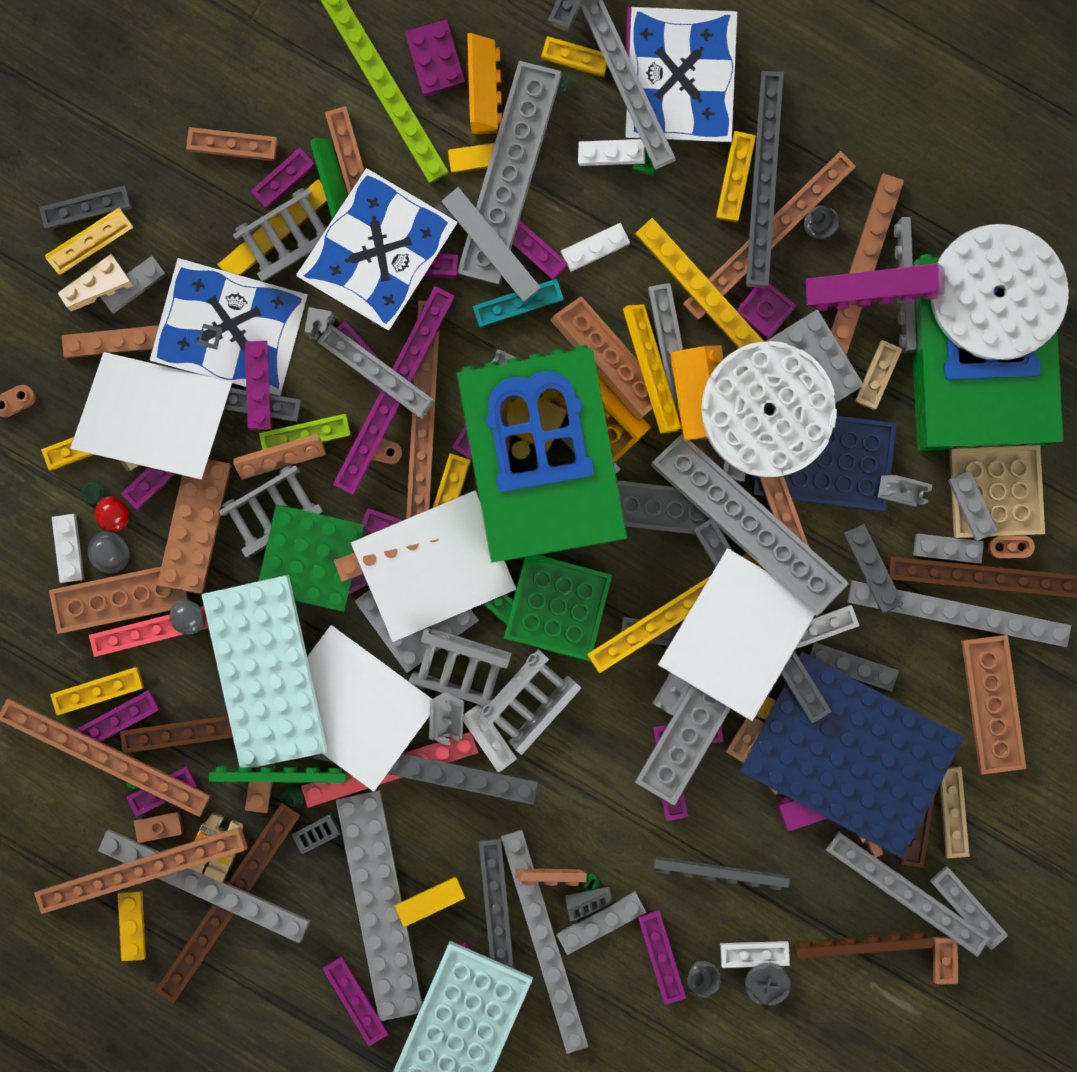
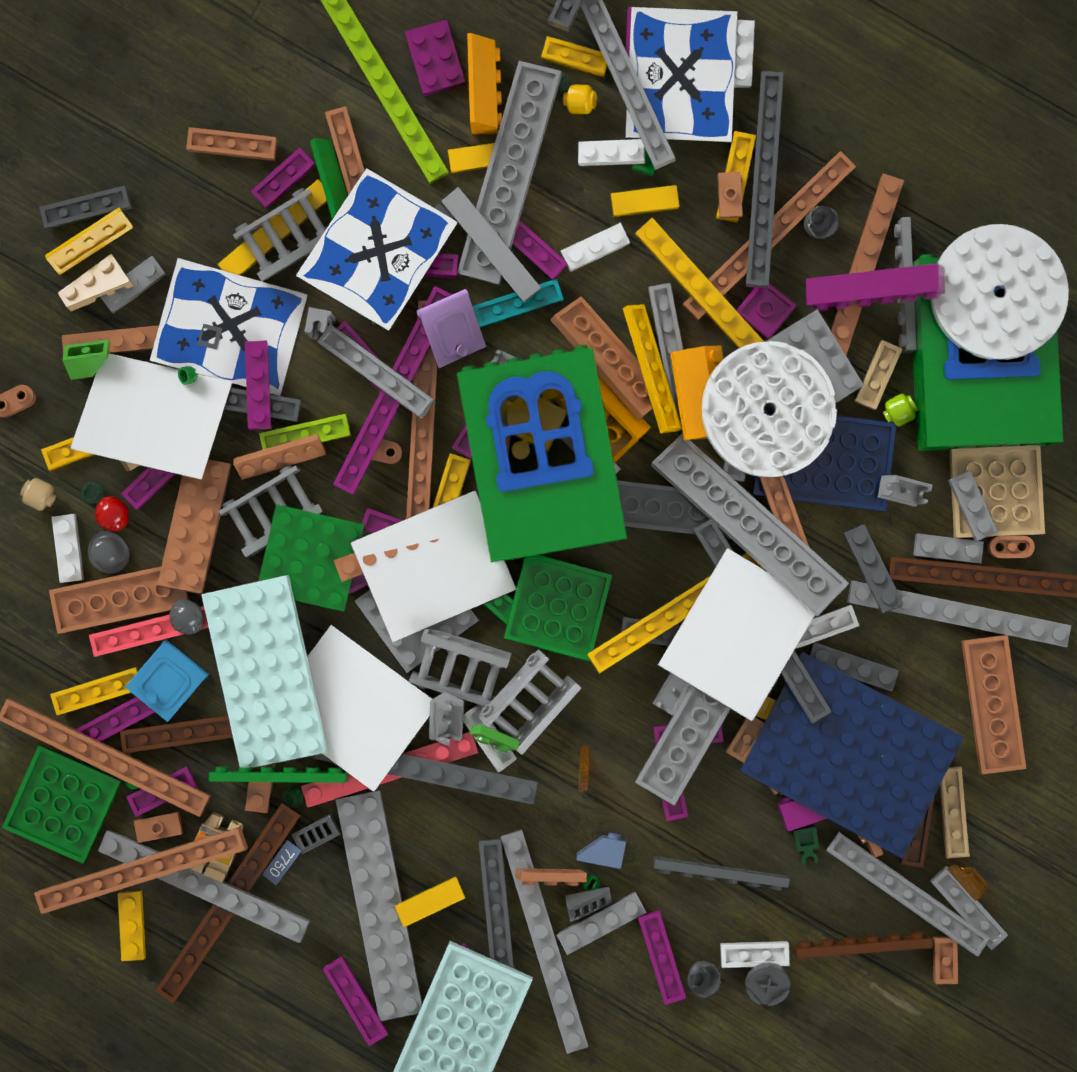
(38, 494): none -> tan head
(62, 804): none -> green plate
(85, 359): none -> bright green slope
(169, 677): none -> dark azure container
(187, 375): none -> green hinge
(281, 862): none -> sand blue sticker
(451, 324): none -> lavender container
(487, 735): none -> bright green plate
(580, 99): none -> yellow head
(584, 770): none -> clear orange tile
(604, 851): none -> sand blue slope
(645, 201): none -> yellow tile
(730, 195): none -> nougat plate
(744, 54): none -> white plate
(806, 841): none -> dark green plate
(900, 410): none -> lime head
(969, 880): none -> clear orange tile

